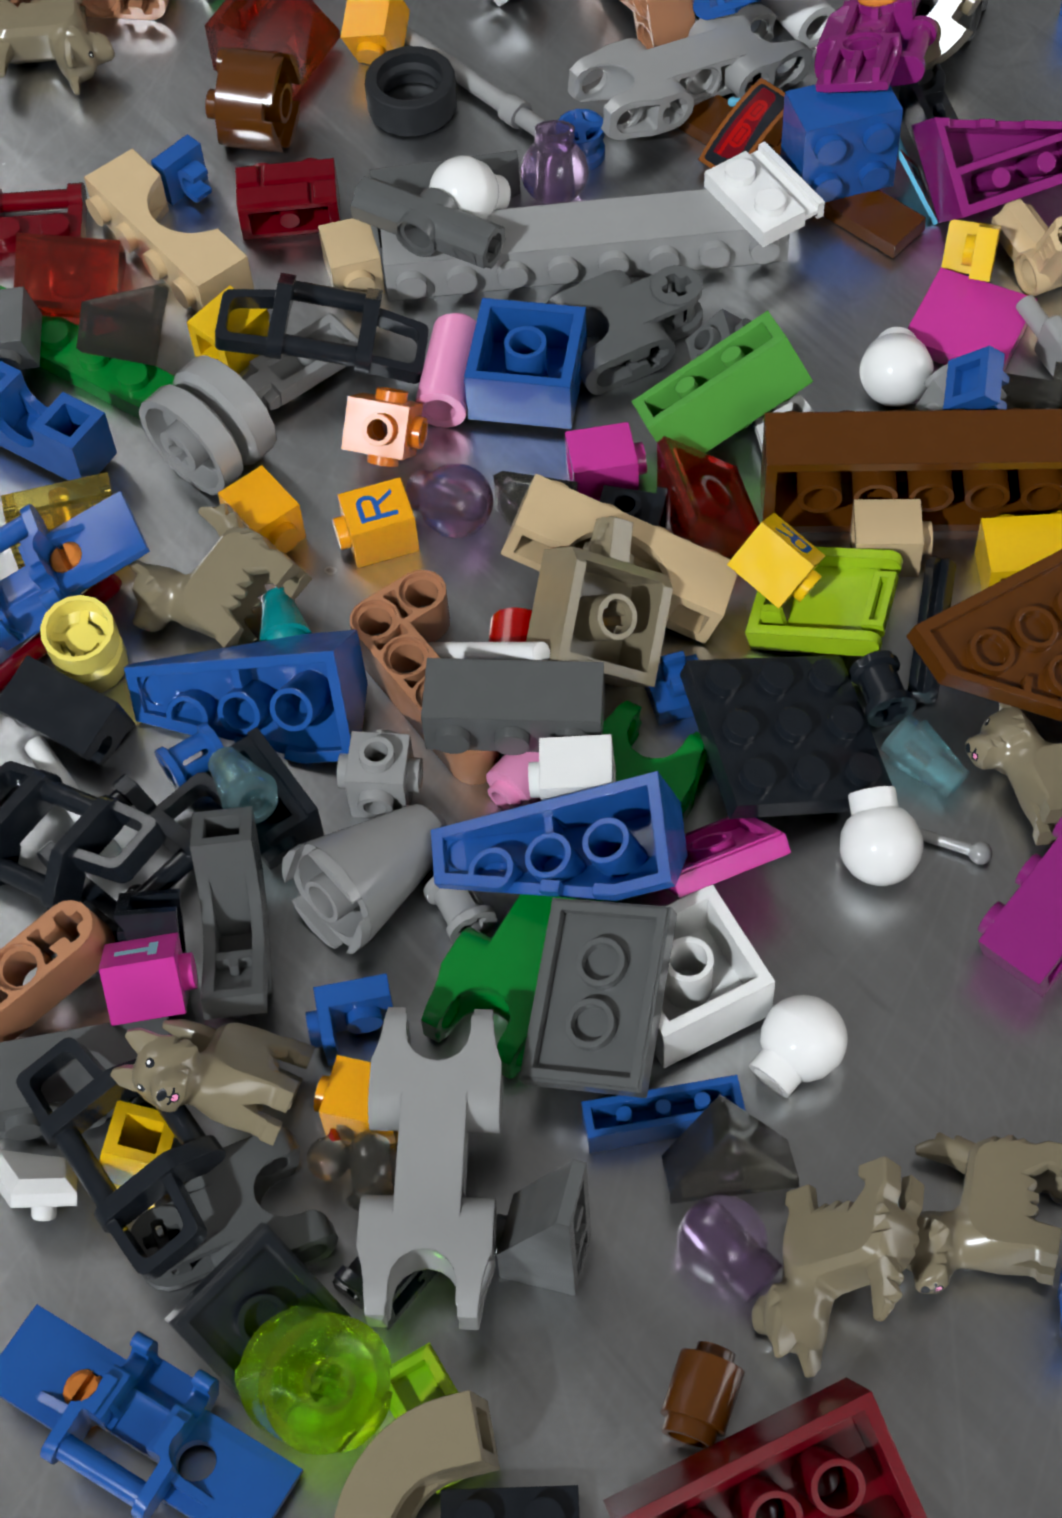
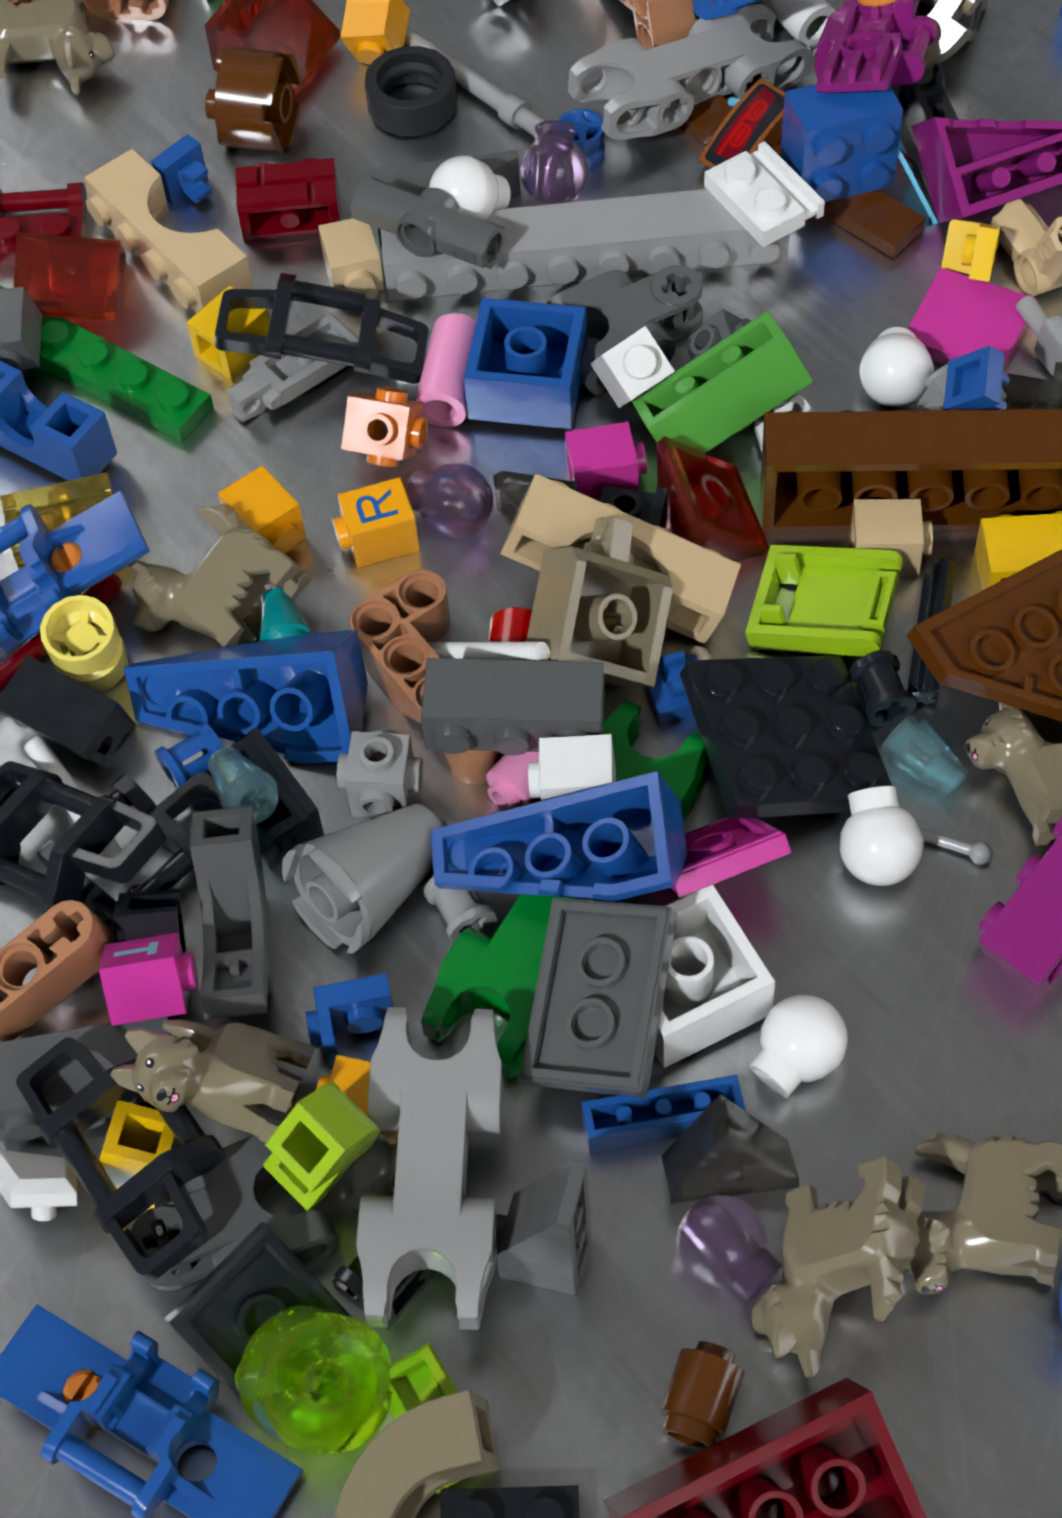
(125, 324): clear smoke slope -> none
(208, 424): light grey wheel -> none
(318, 1144): none -> lime brick
(632, 367): none -> white brick
(778, 561): yellow brick -> none

